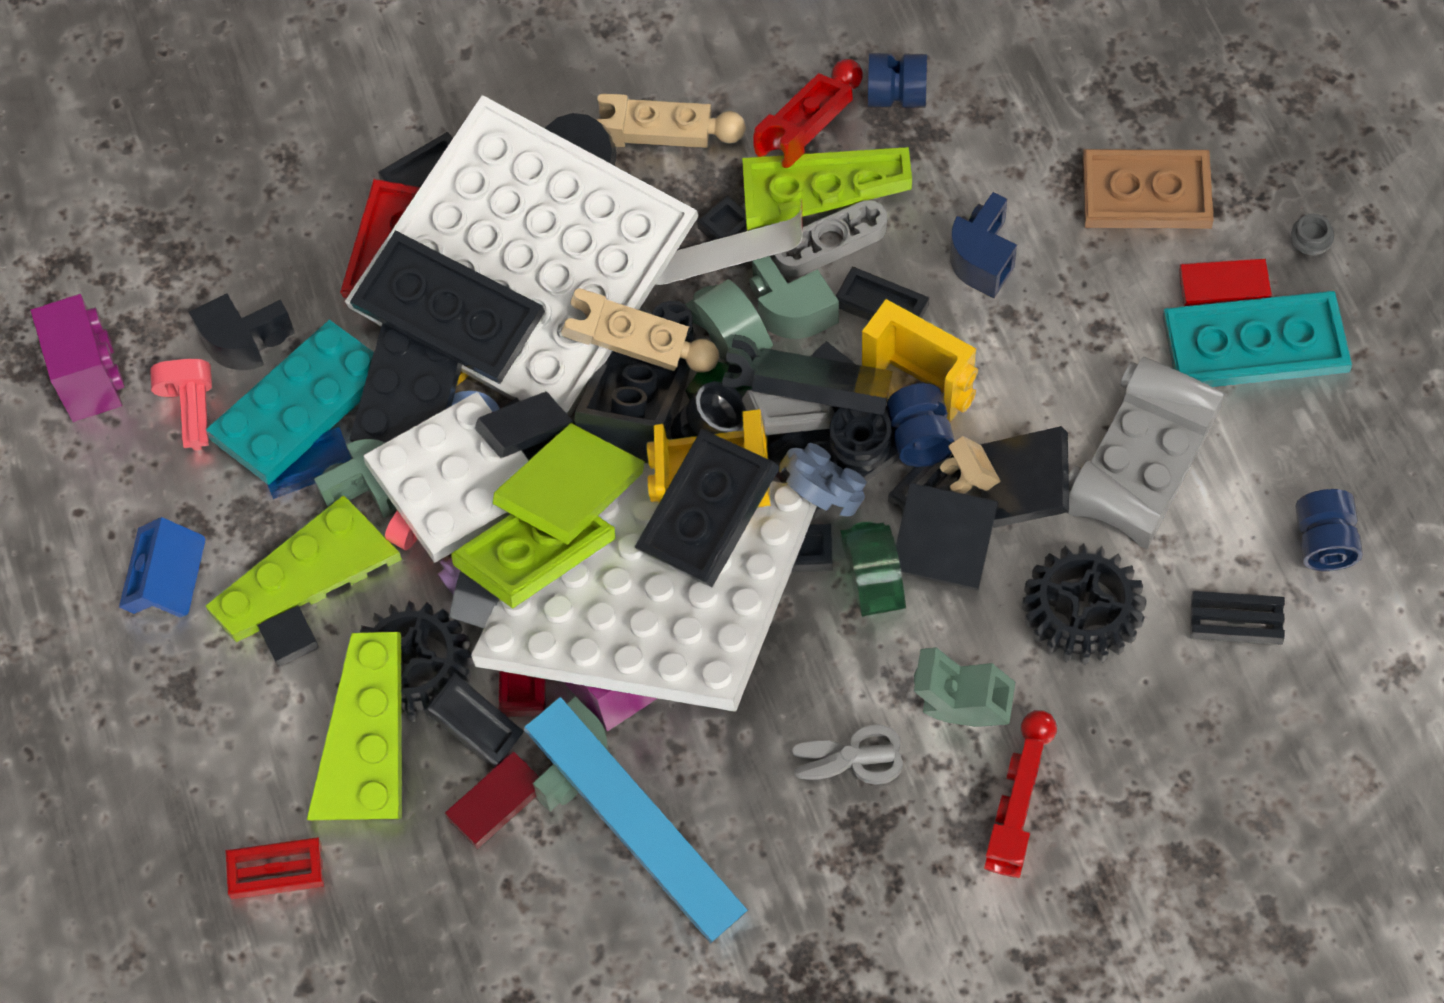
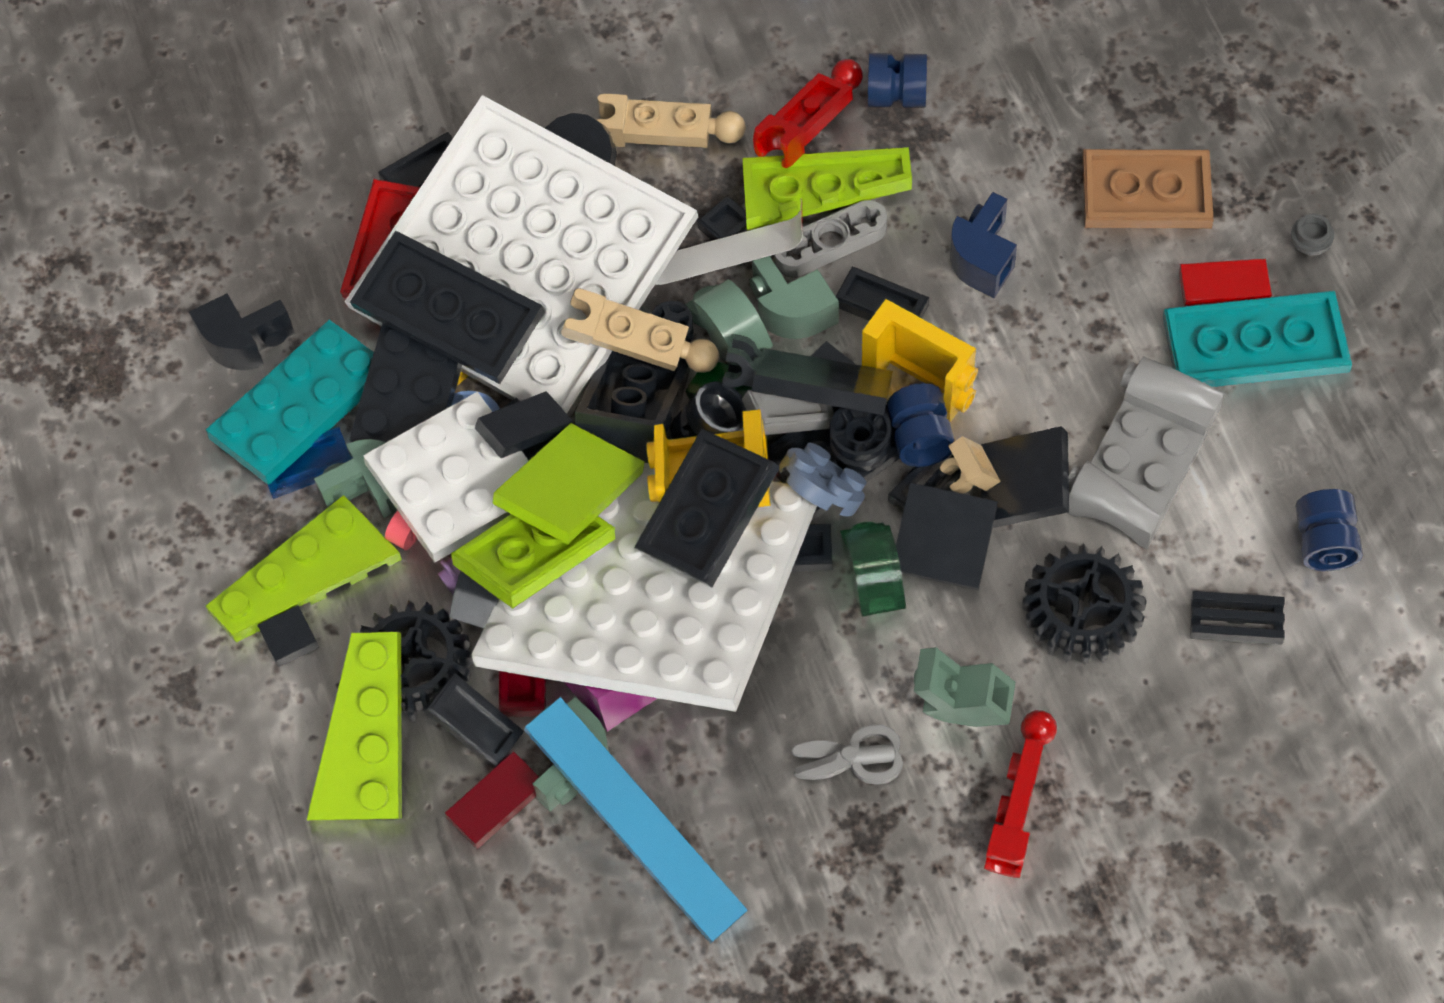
(78, 357): magenta brick -> none
(163, 568): blue panel -> none
(190, 381): coral piece -> none
(275, 885): red tile -> none

